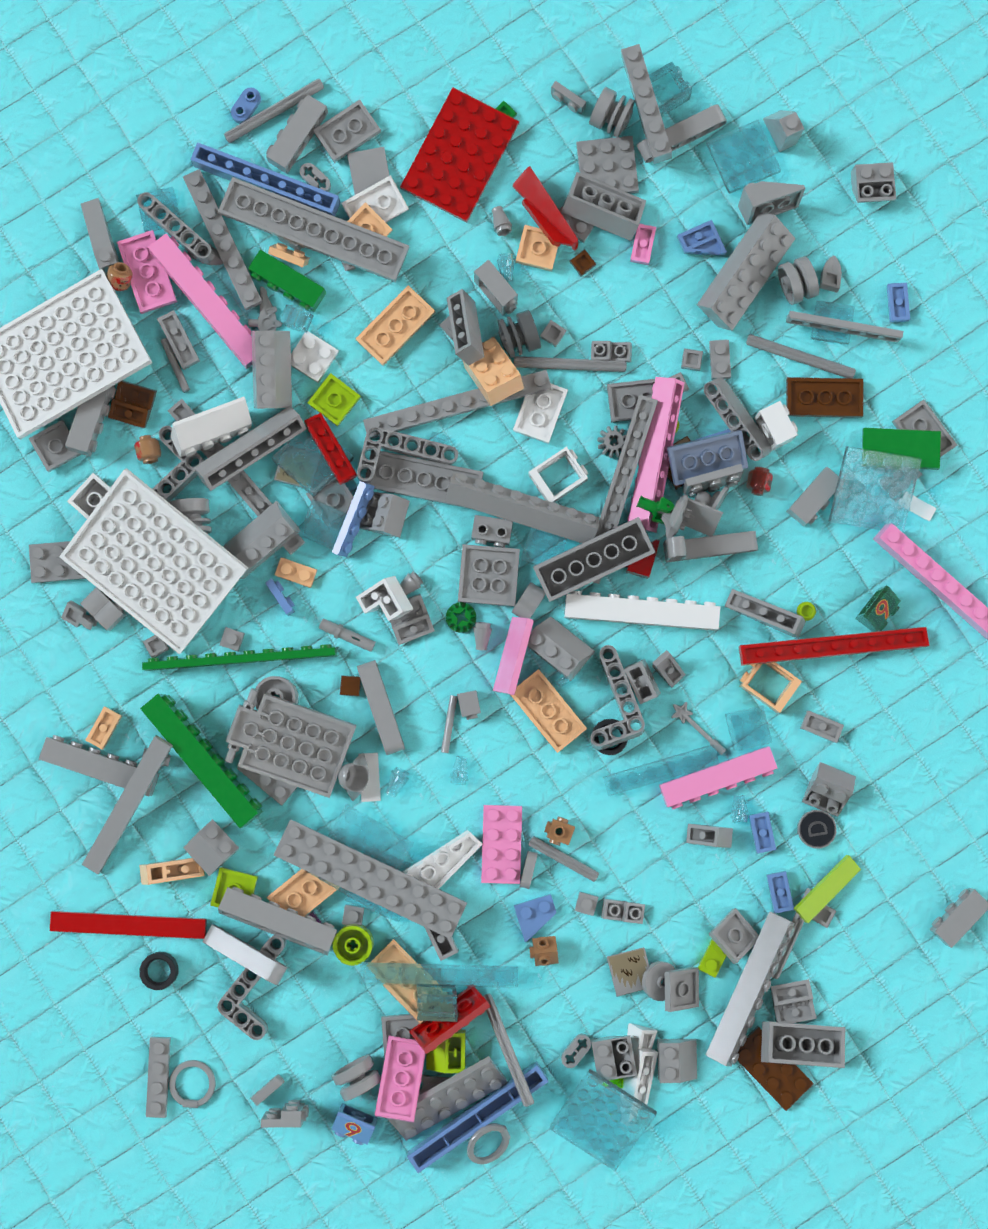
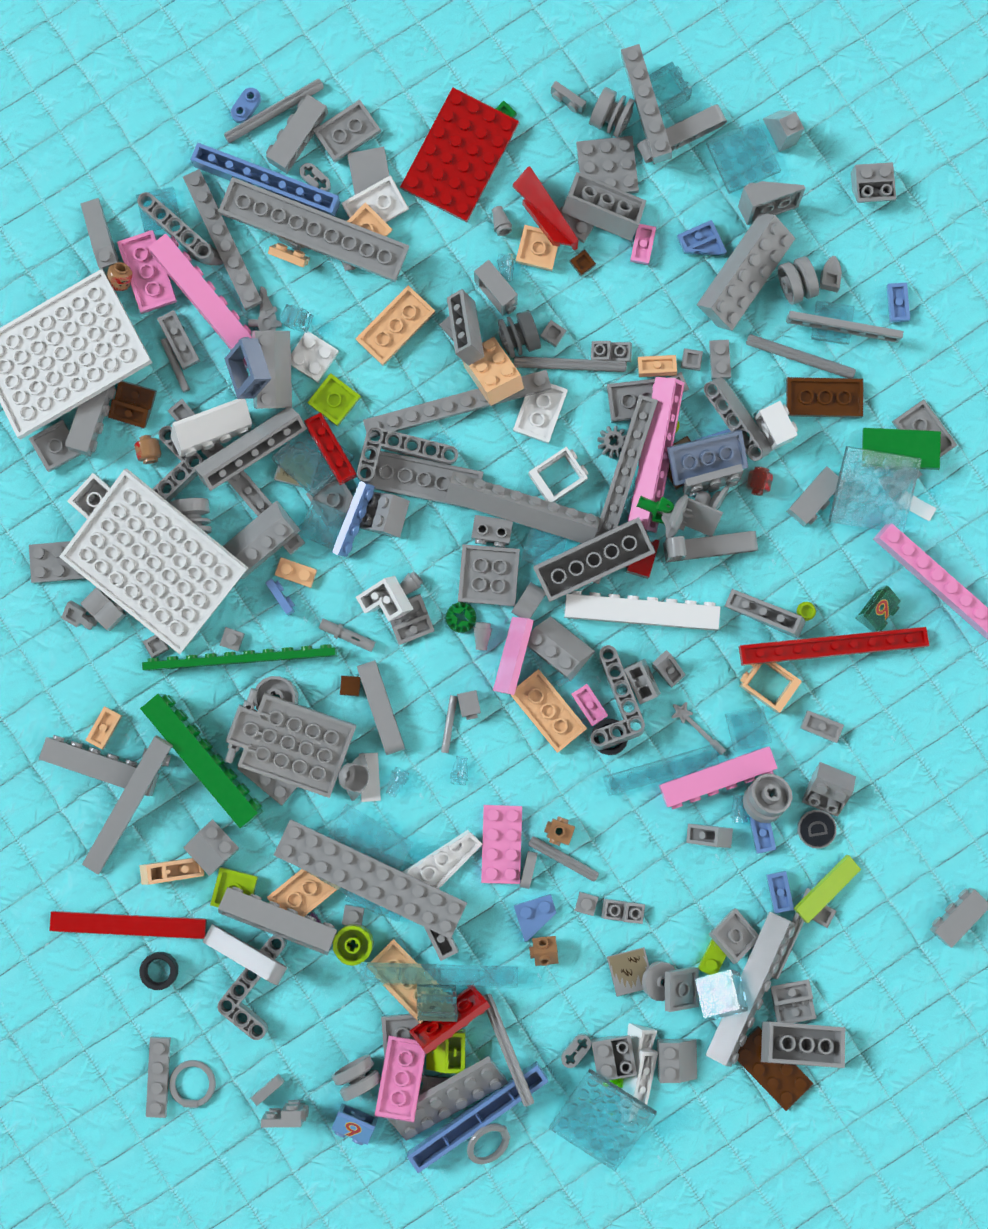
(247, 386): none -> sand blue window
(286, 280): green brick -> none
(589, 704): none -> bright pink plate
(657, 366): none -> light nougat plate
(721, 994): none -> clear light blue brick
(767, 798): none -> light grey wheel

